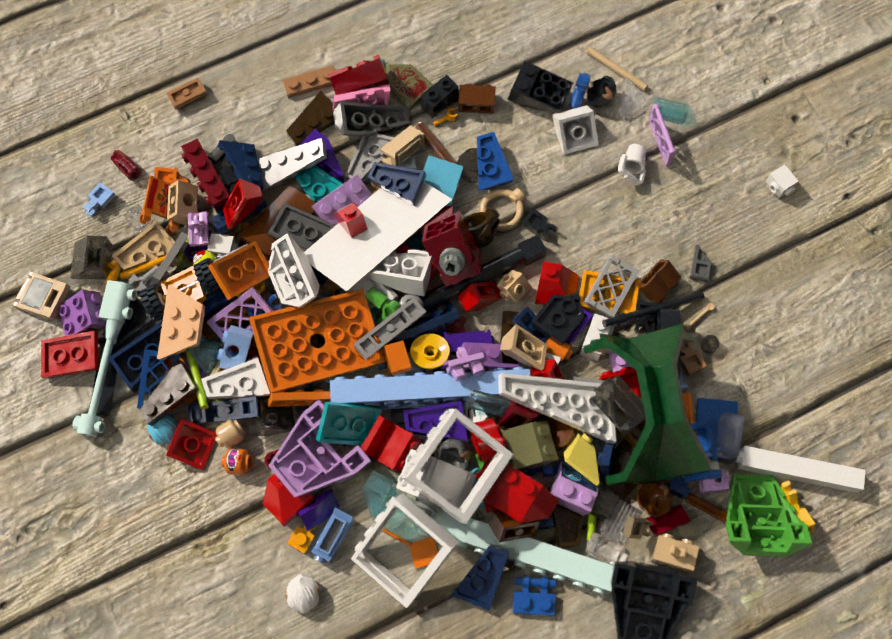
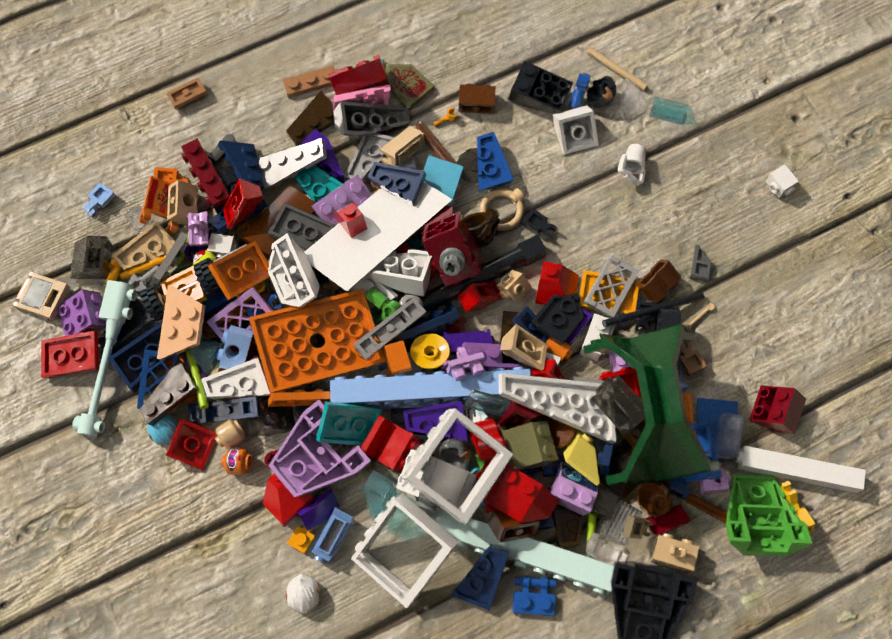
(107, 391): black sticker -> none
(126, 165): dark red hinge -> none
(422, 551): orange piece -> none
(439, 96): black brick -> none
(661, 135): lavender window -> none
(714, 339): clear smoke bush -> none
(778, 408): none -> dark red slope

